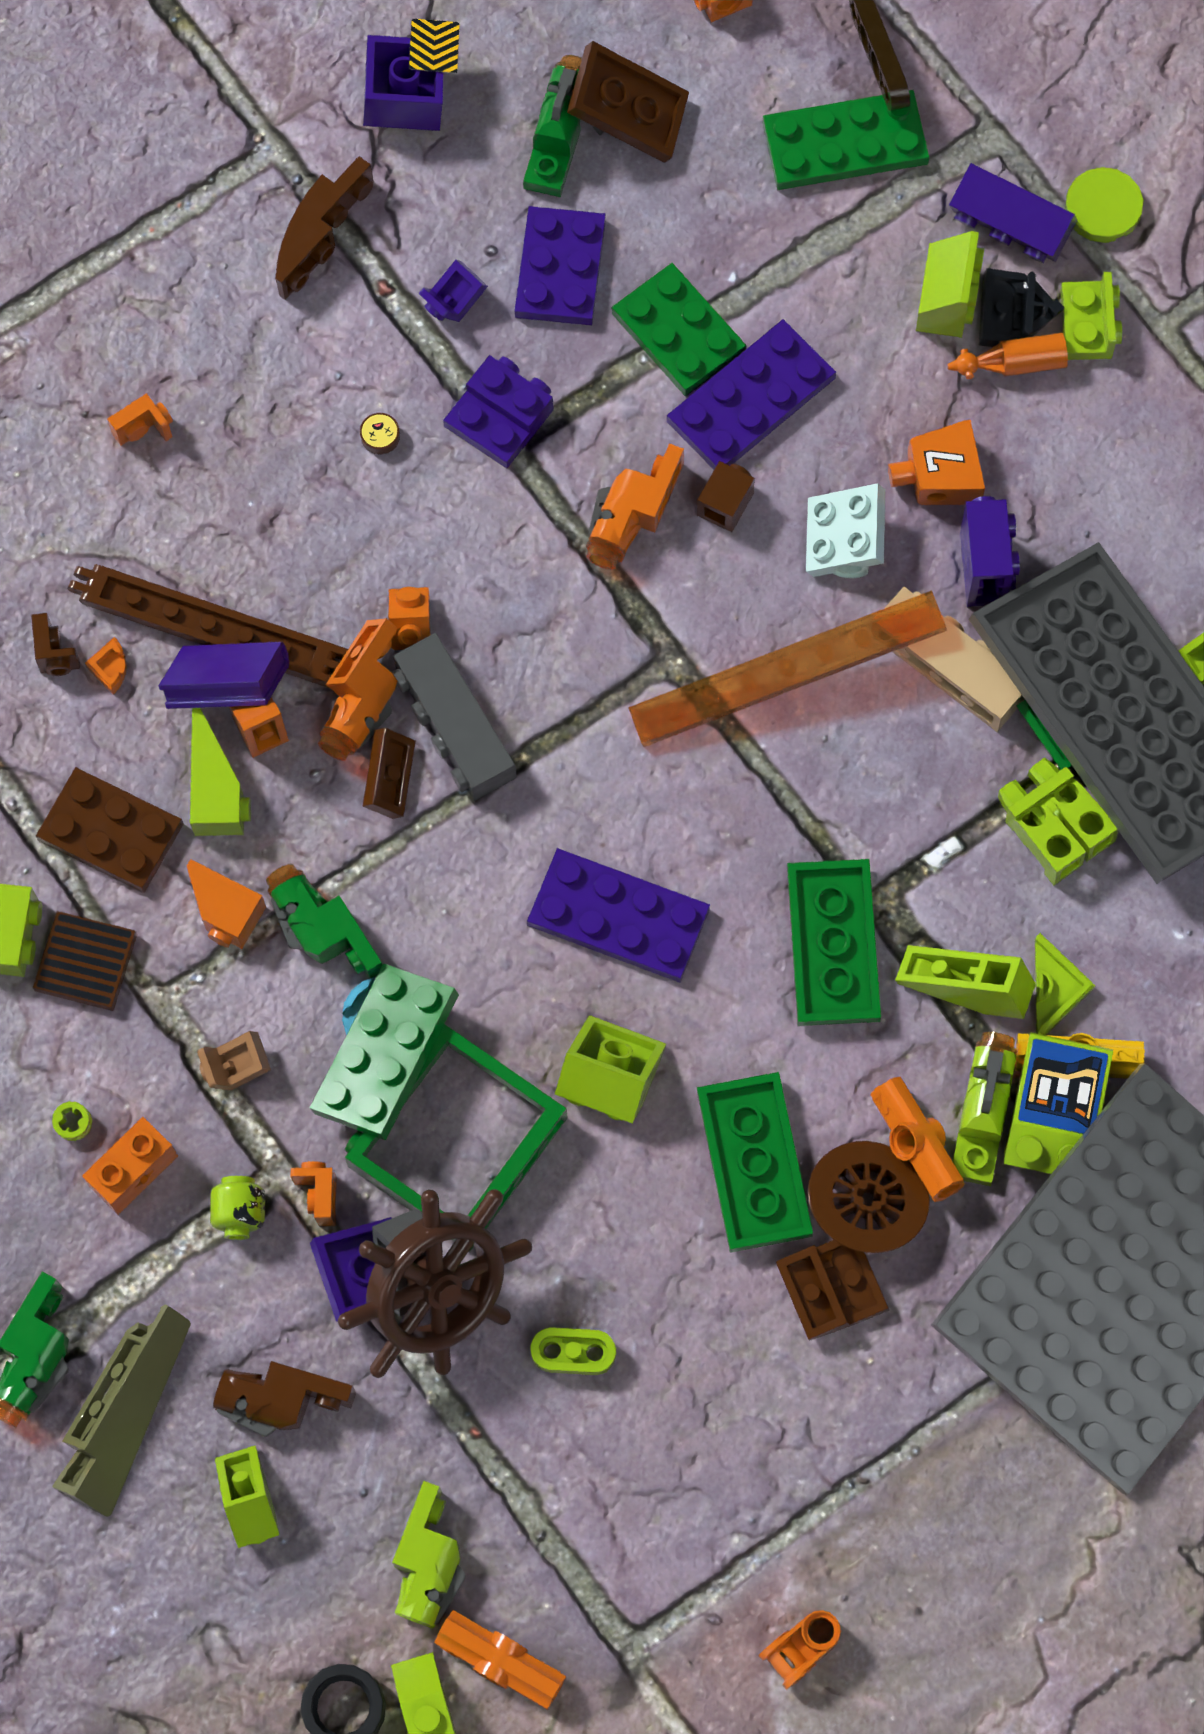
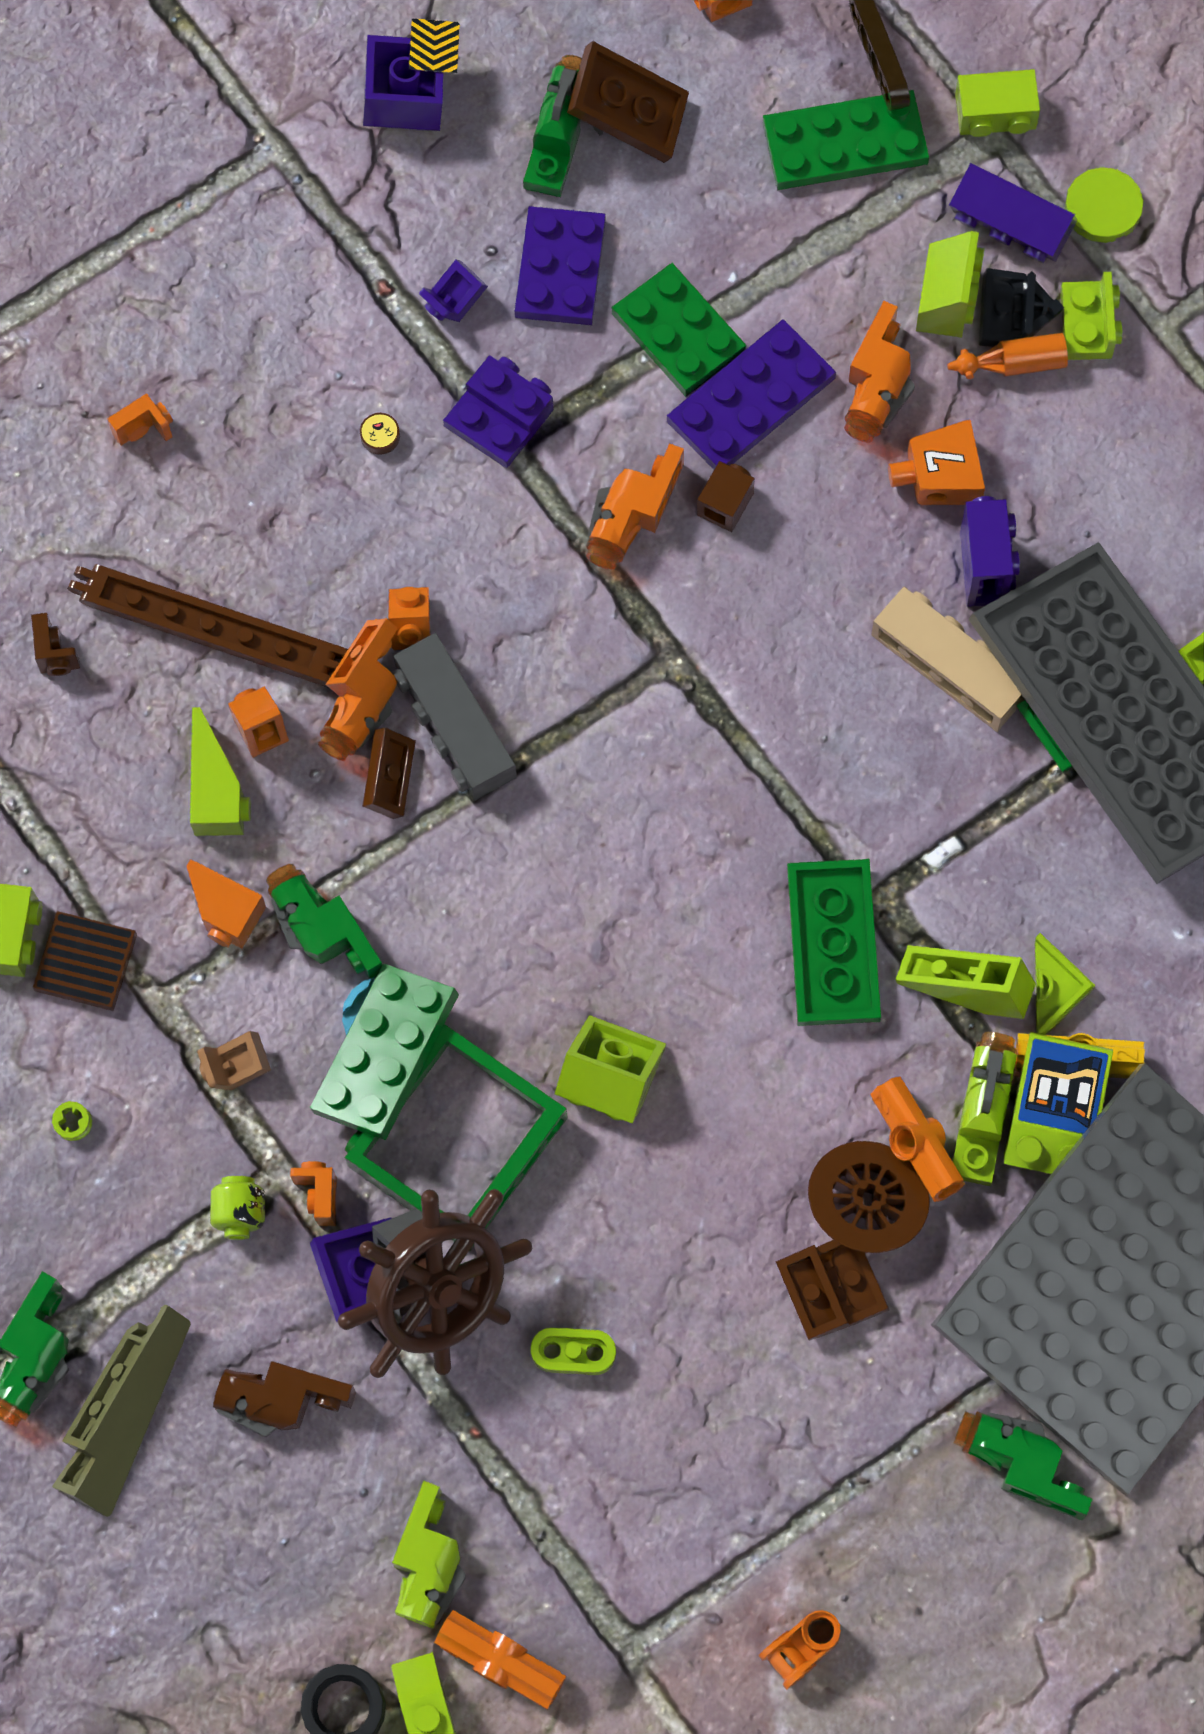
(109, 665): orange tile -> none
(109, 829): reddish brown plate -> none
(130, 1165): orange brick -> none
(224, 675): dark purple piece -> none
(246, 1497): lime slope -> none
(310, 232): reddish brown slope -> none
(618, 915): dark purple plate -> none
(754, 1162): green plate -> none
(787, 668): clear orange tile -> none
(846, 532): light aqua plate -> none
(880, 378): none -> orange plate
(997, 102): none -> lime brick
(1027, 1456): none -> green plate
(1057, 820): lime hips -> none

